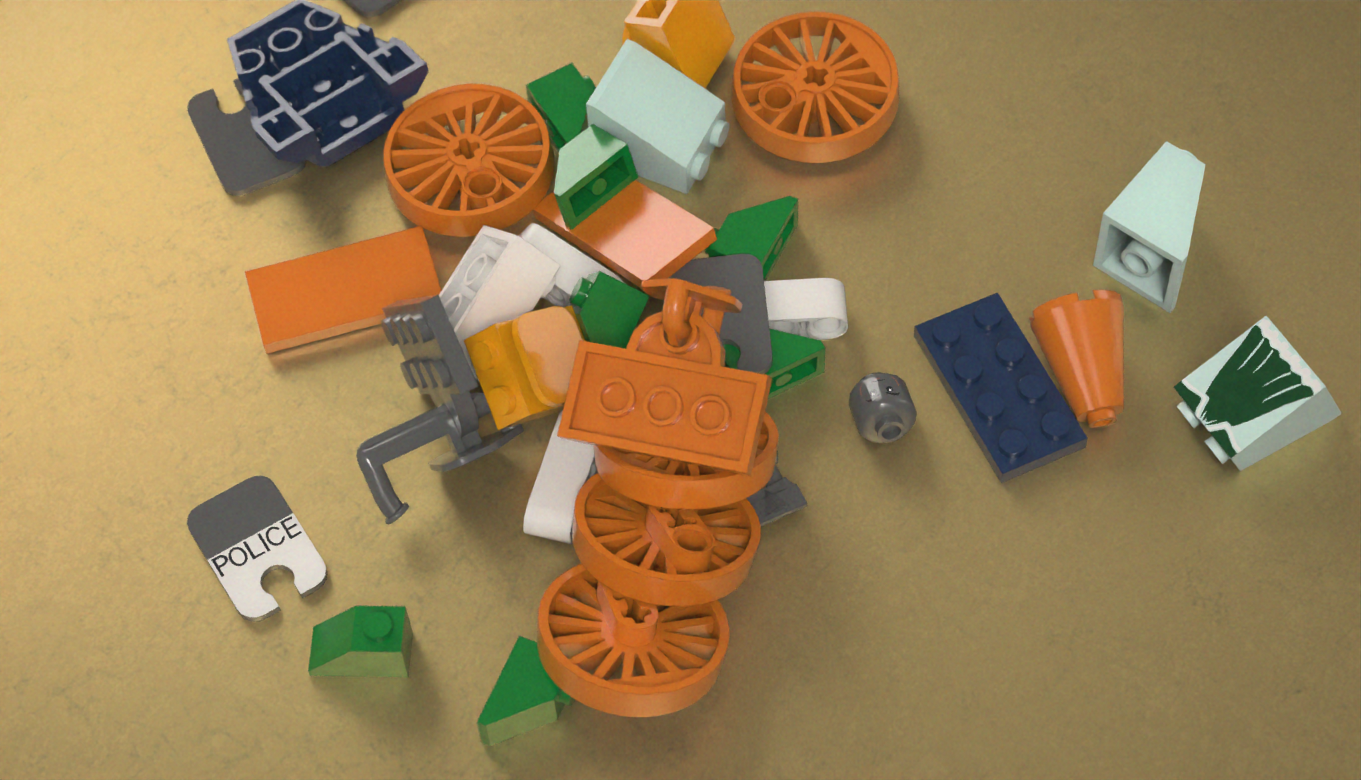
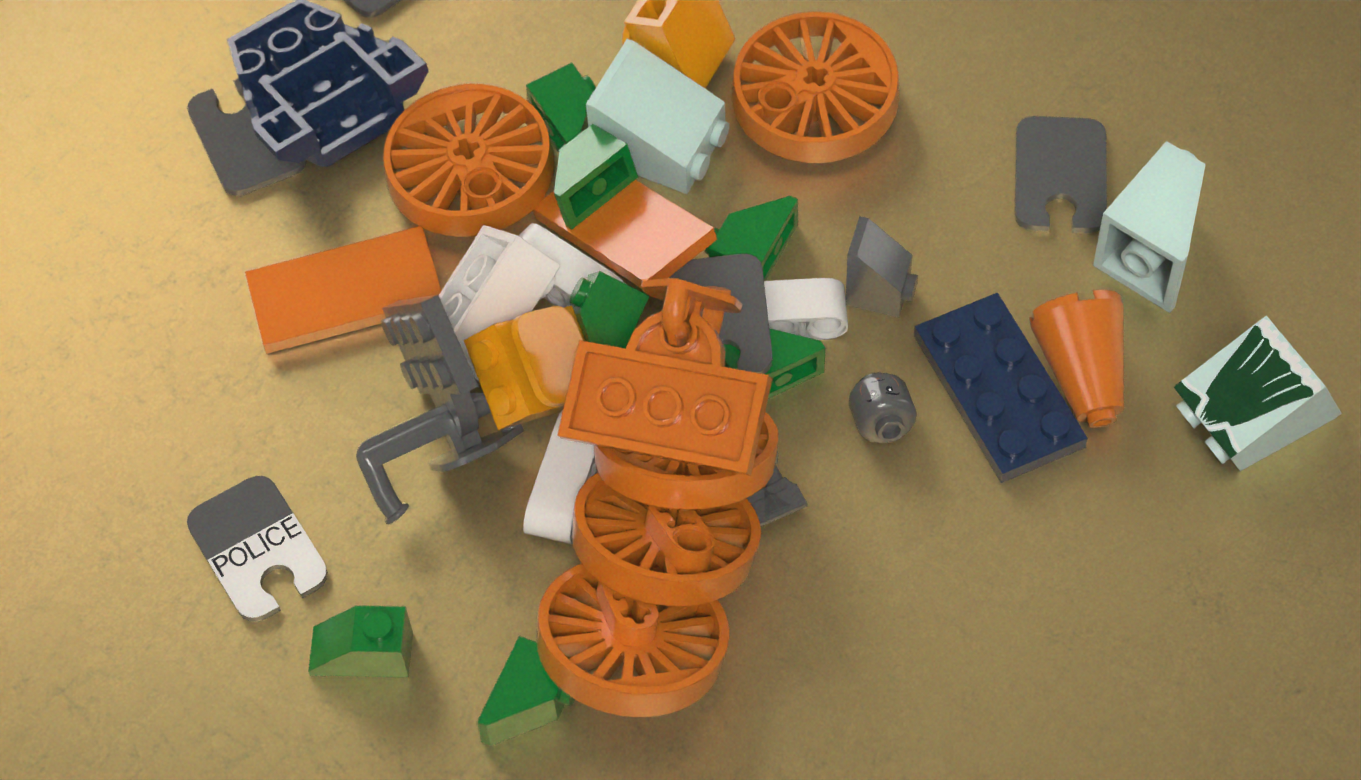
(878, 271): none -> dark grey slope
(1060, 162): none -> dark grey piece

